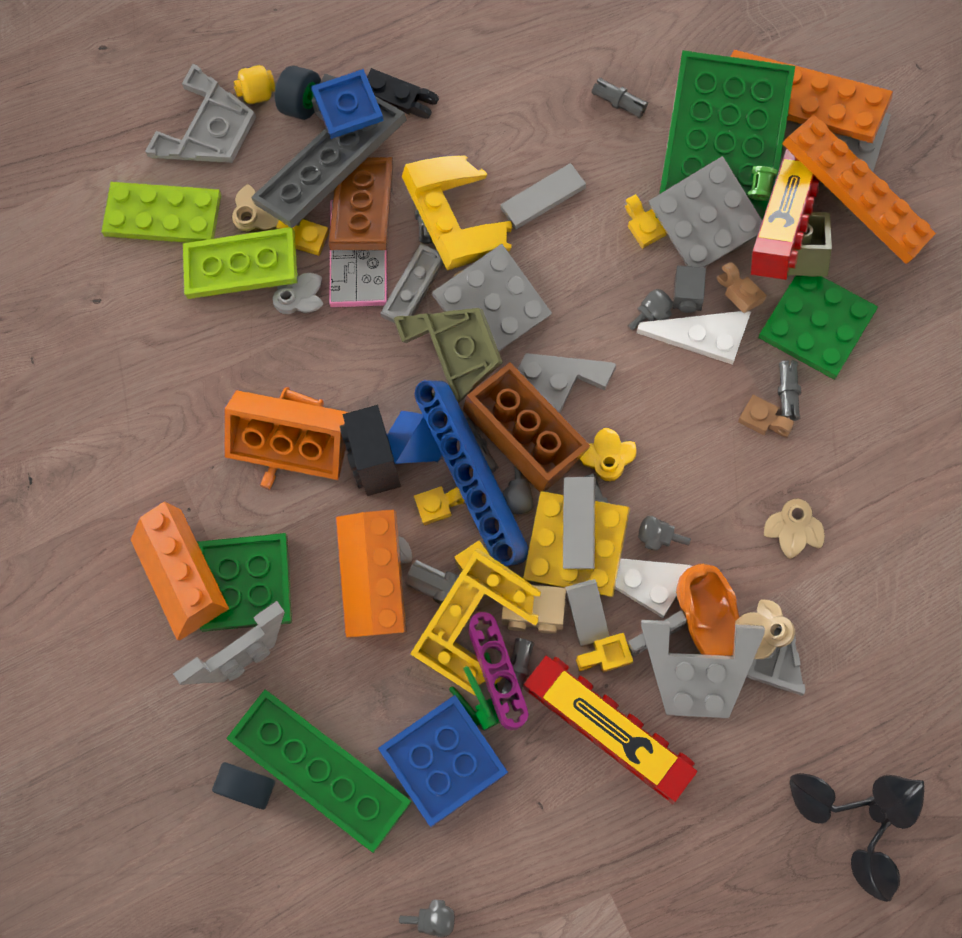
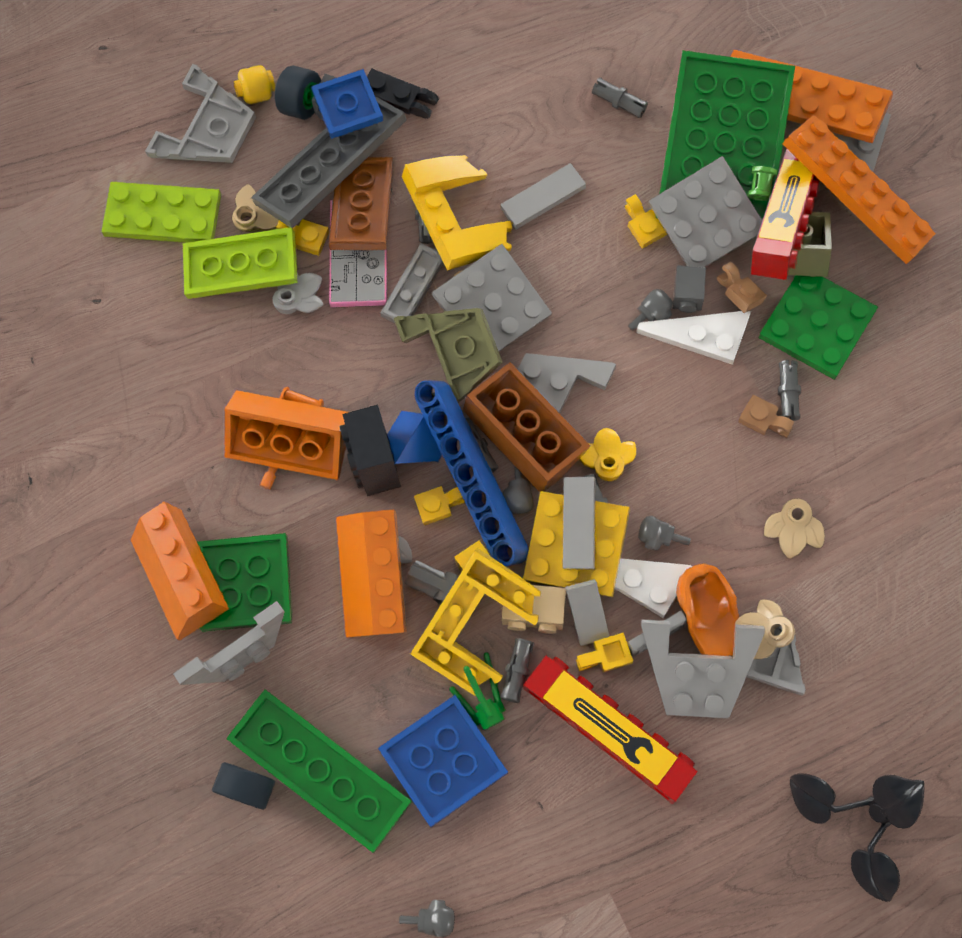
(494, 671): magenta beam -> none

